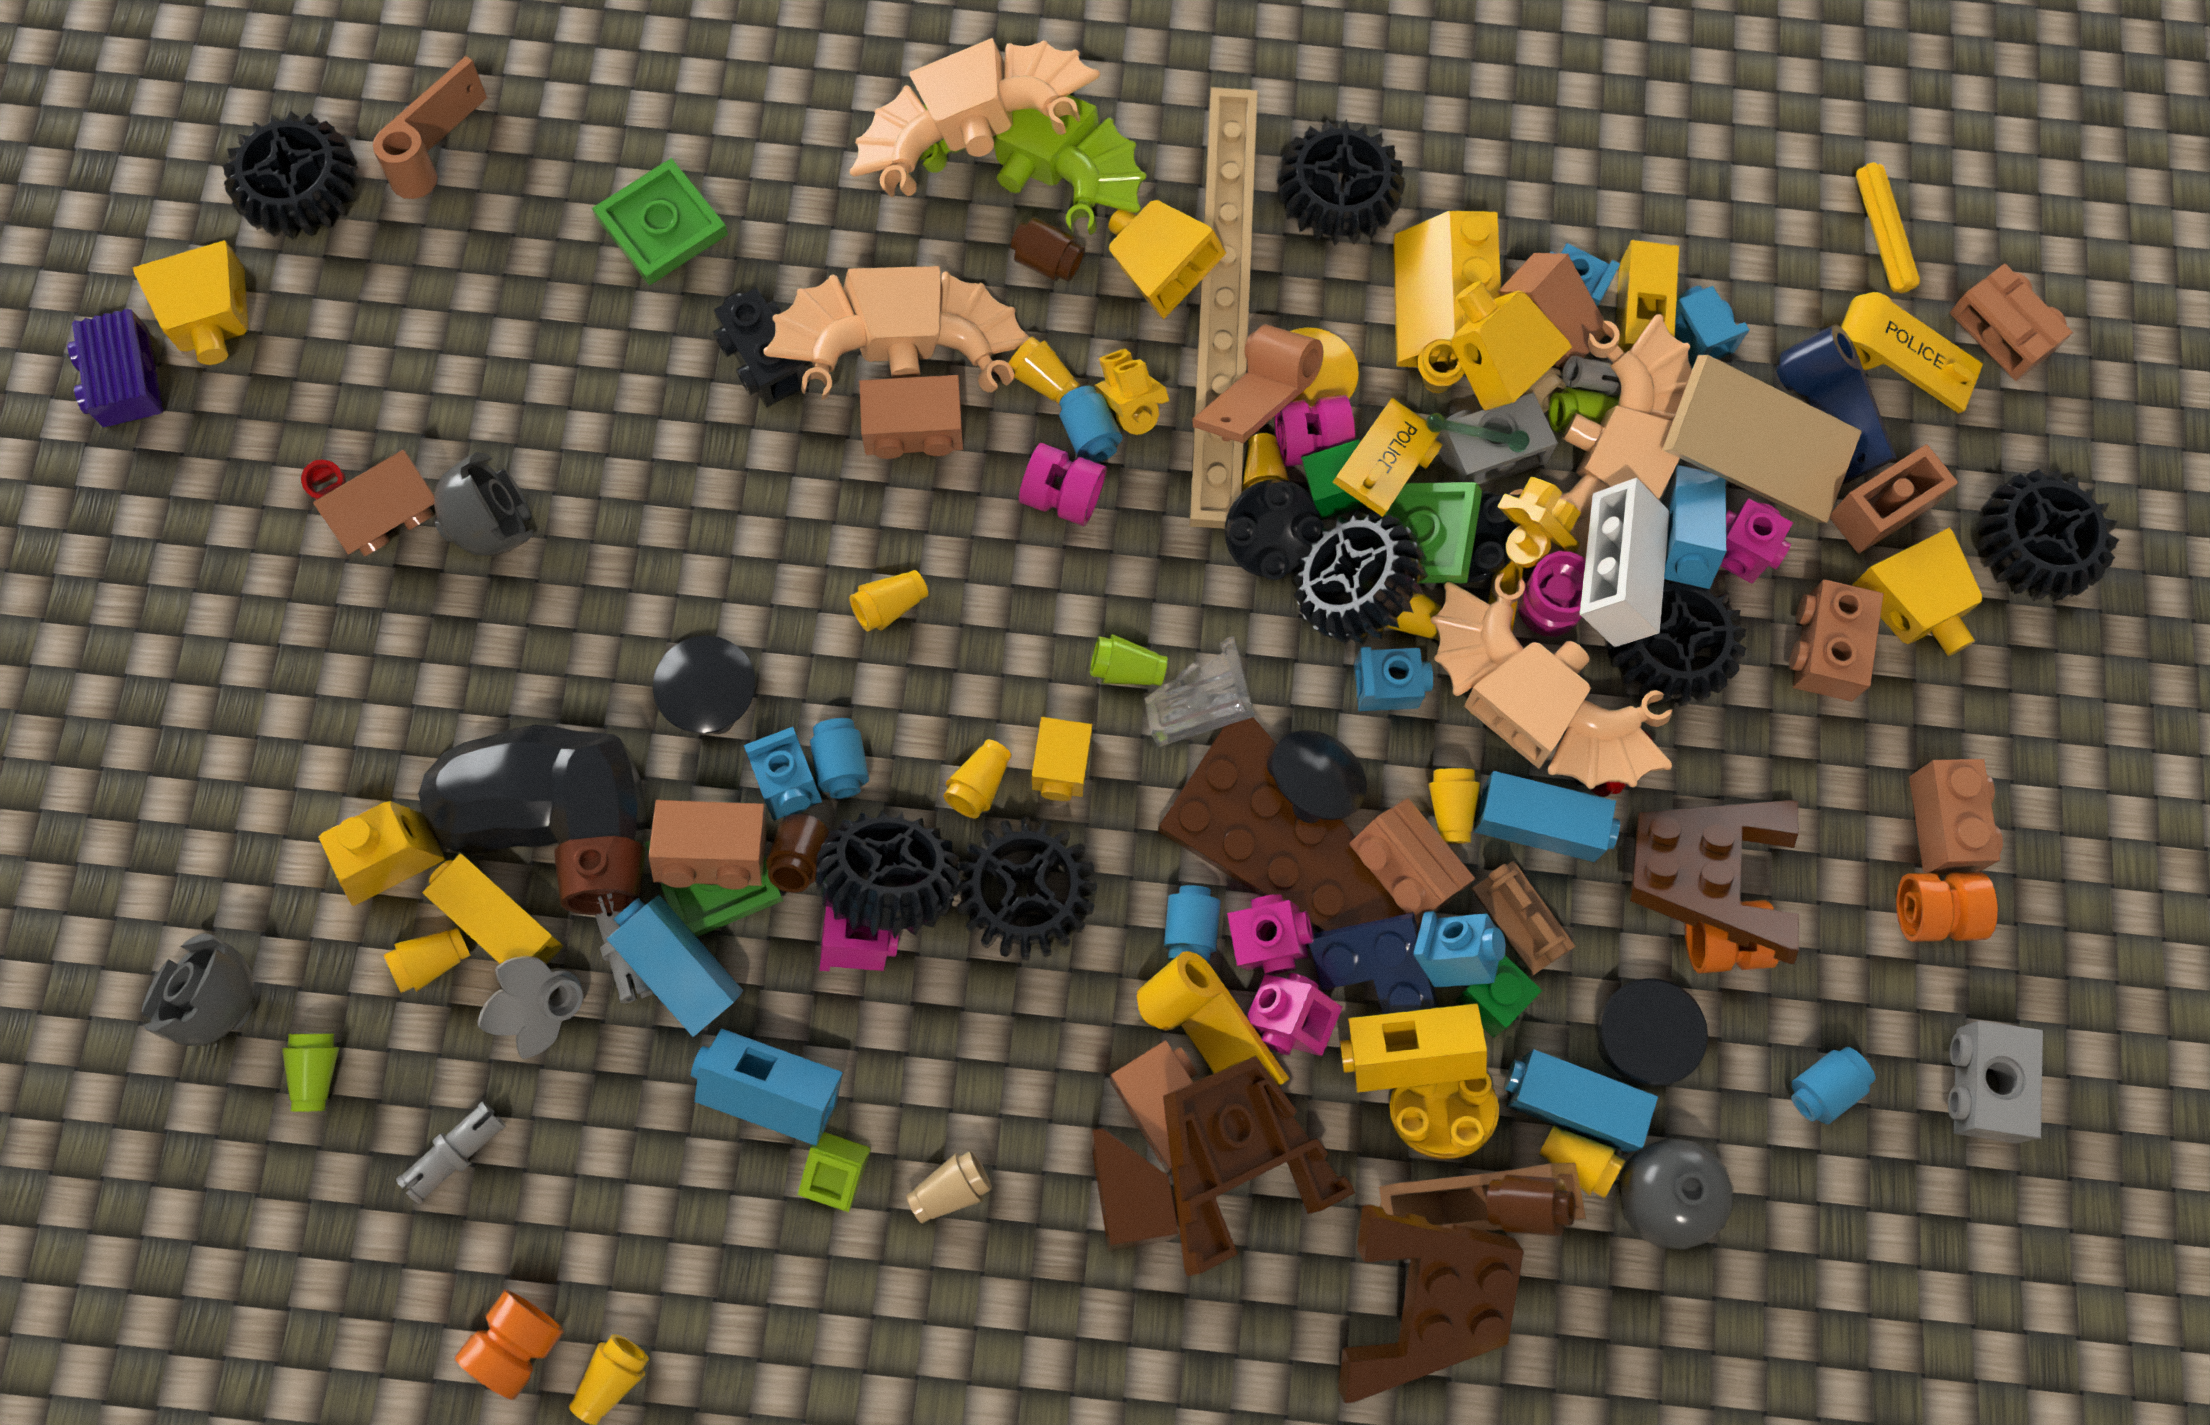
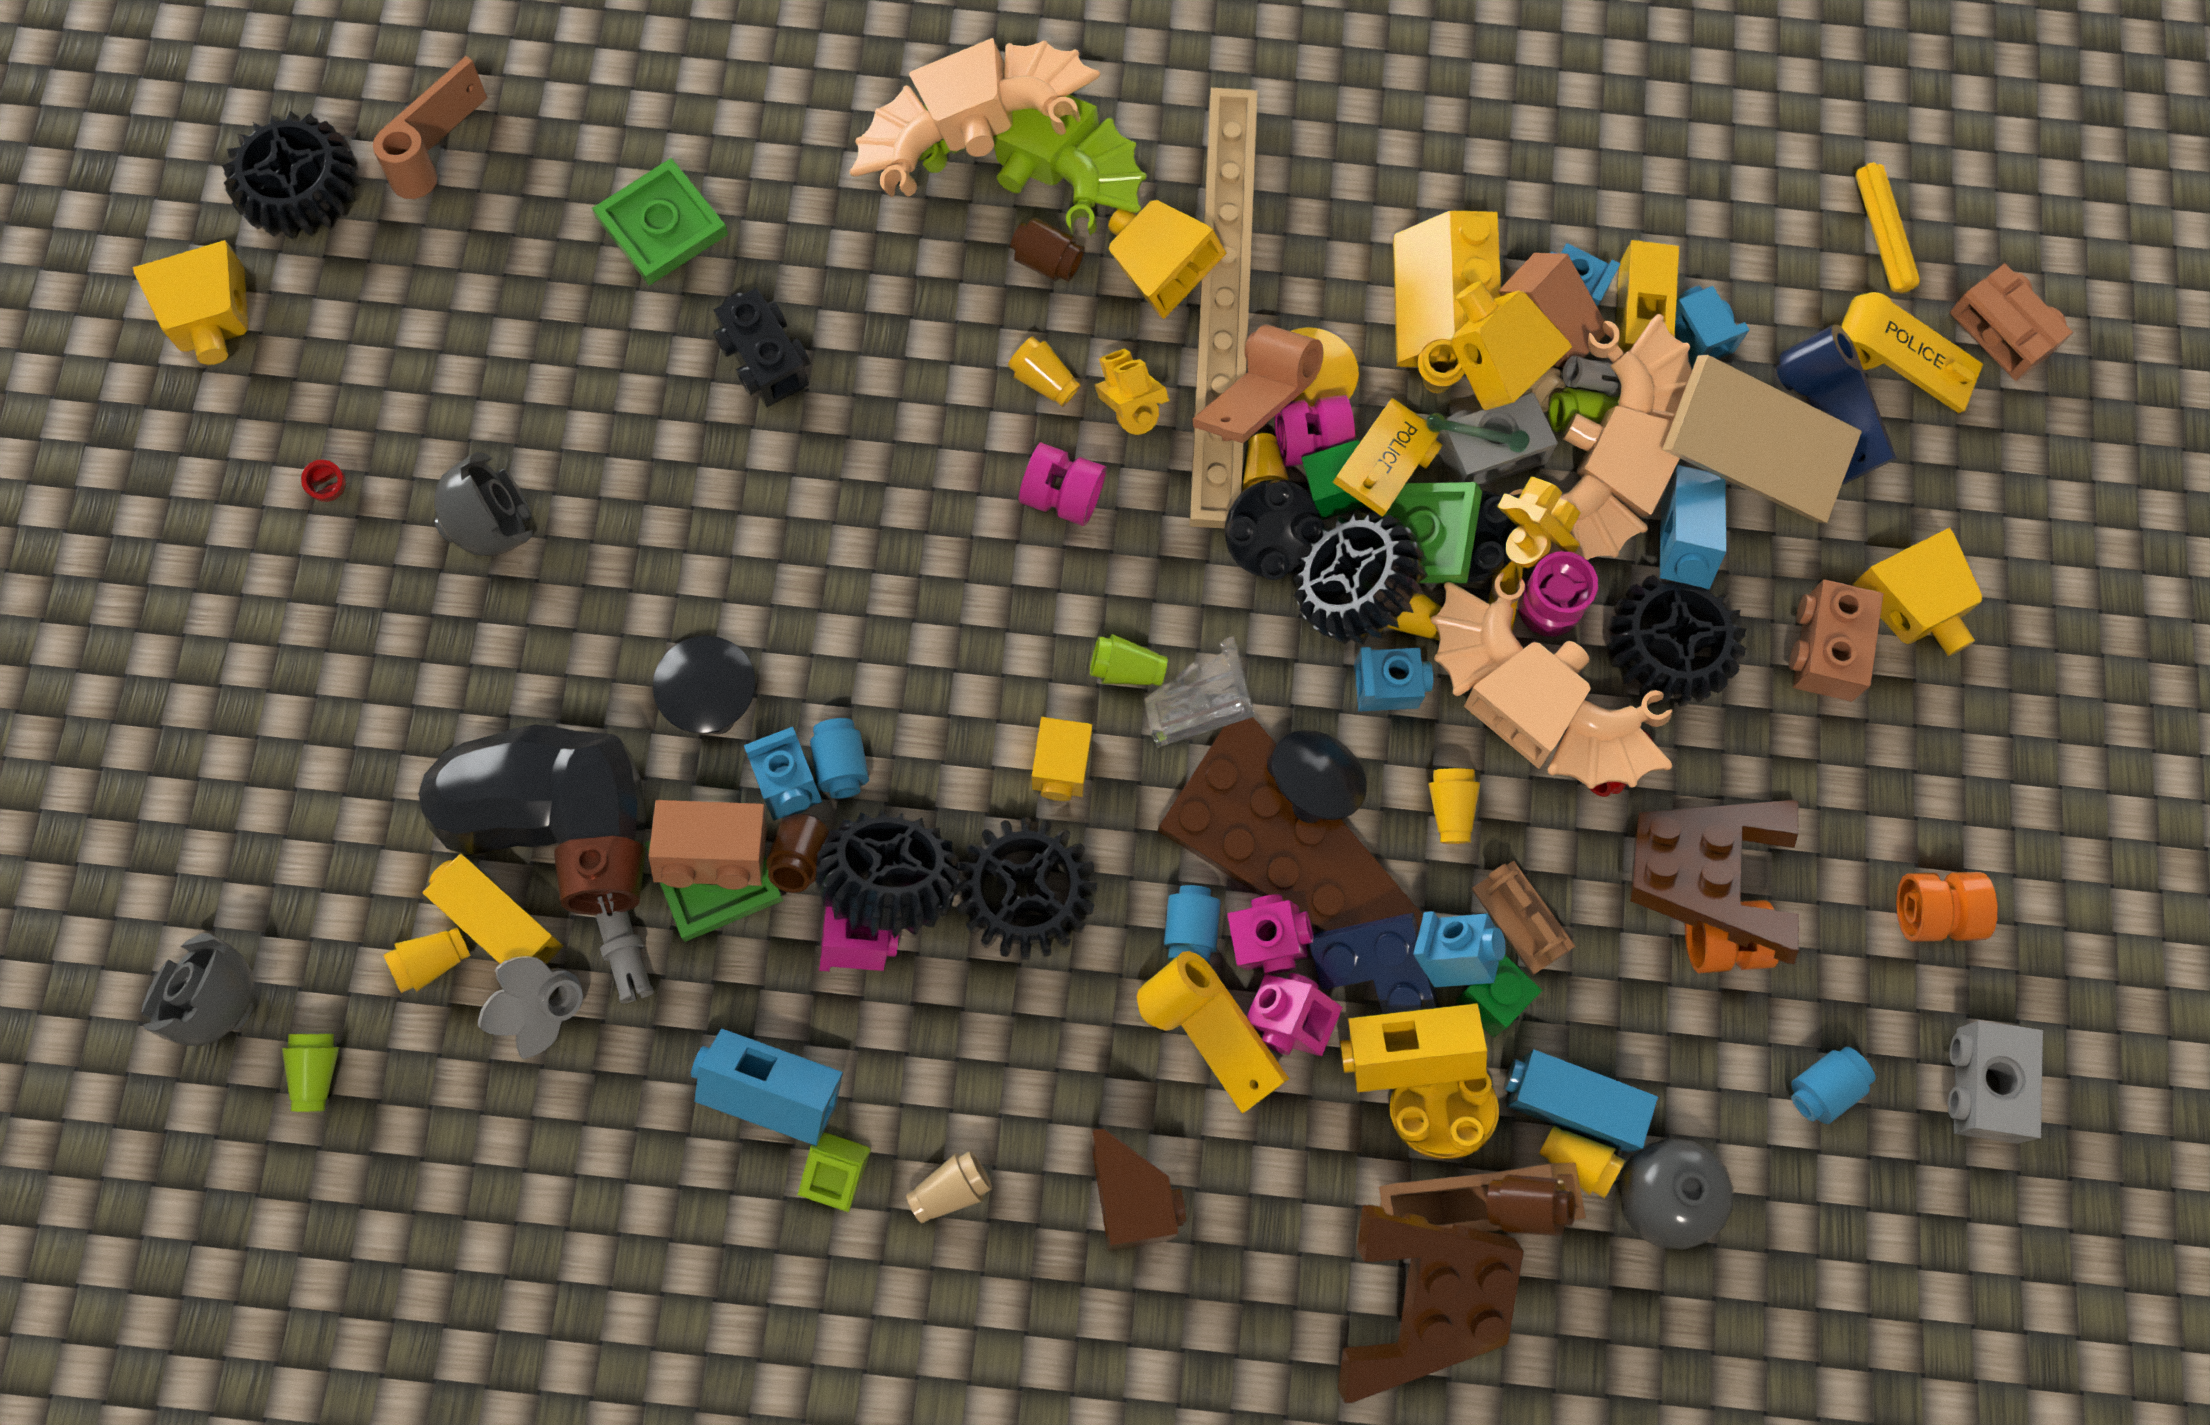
(115, 368): dark purple brick -> none
(376, 503): nougat brick -> none
(378, 851): yellow torso -> none
(450, 1152): light grey pin -> none
(503, 1353): orange wheel -> none
(609, 1377): yellow cone -> none
(673, 963): dark azure brick -> none
(887, 599): yellow cone -> none
(896, 319): light nougat torso -> none
(911, 416): nougat brick -> none
(977, 780): yellow cone -> none
(1089, 424): dark azure brick -> none
(1142, 1089): nougat brick -> none
(1227, 1134): reddish brown wing -> none
(1312, 188): black gear -> none
(1411, 860): nougat brick -> none
(1547, 817): dark azure brick -> none
(1625, 563): white brick -> none
(1652, 1032): black tile -> none
(1755, 540): dark pink brick -> none
(1893, 499): nougat brick -> none
(1955, 816): nougat brick -> none
(2046, 562): black gear -> none

